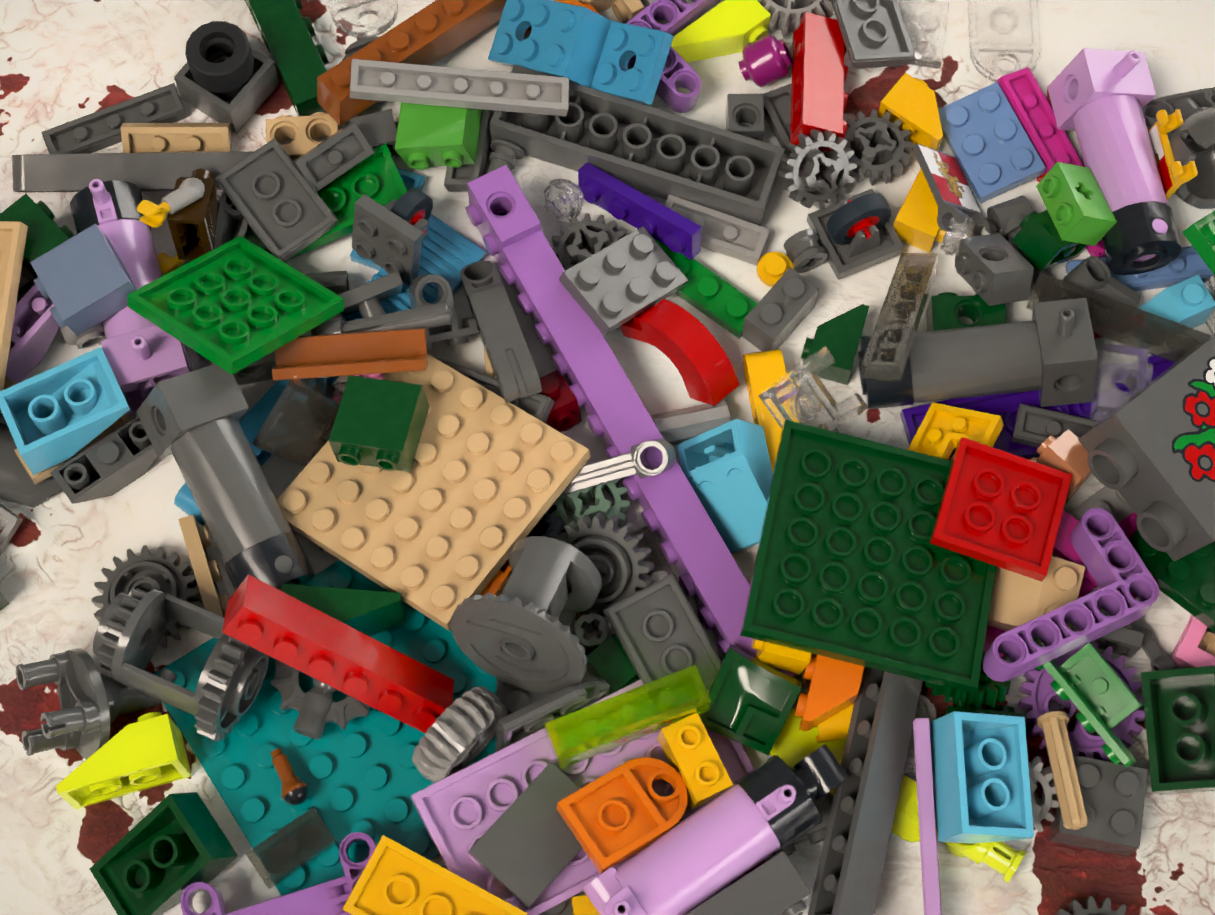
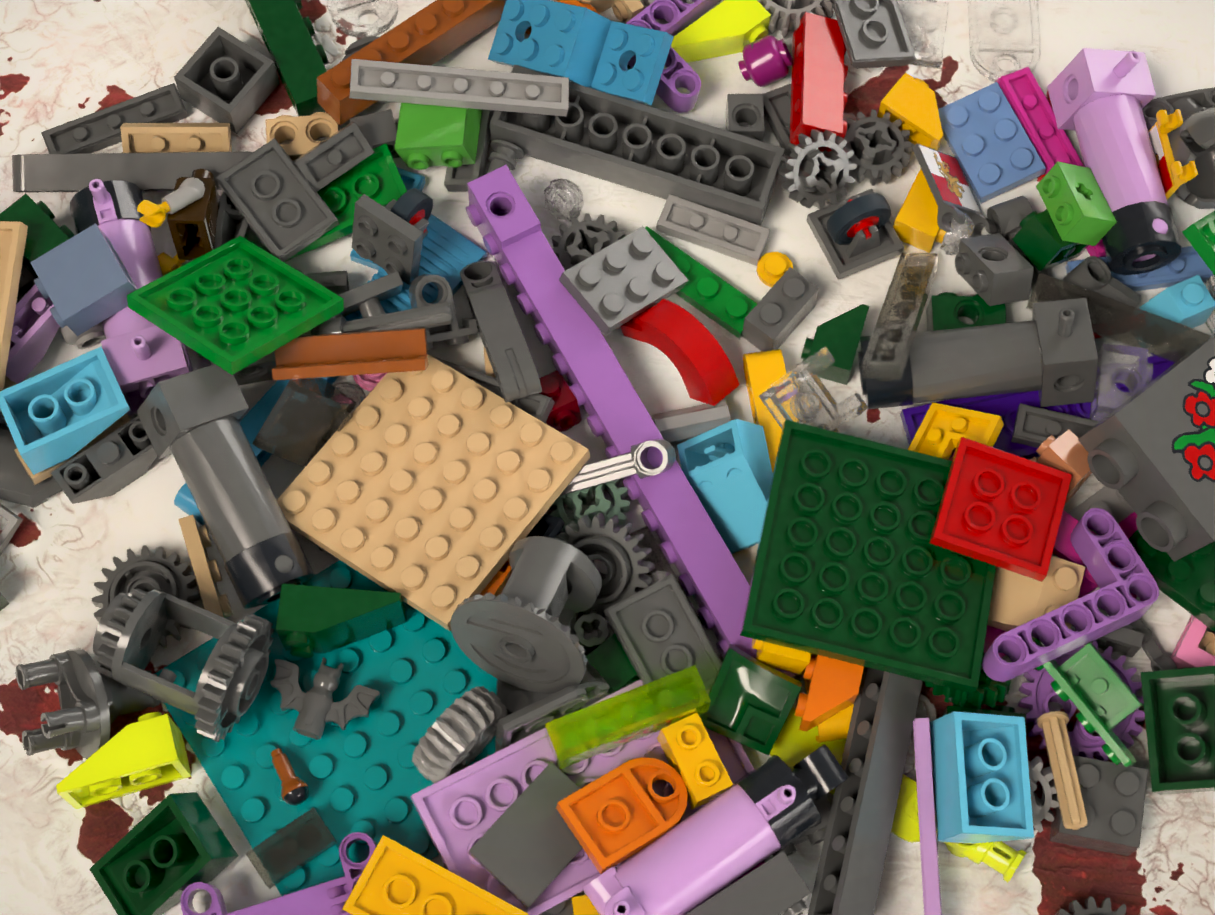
(218, 37): black tyre -> none
(337, 654): red brick -> none
(379, 423): dark green piece -> none
(640, 210): dark purple plate -> none
(805, 250): dark grey wheel -> none

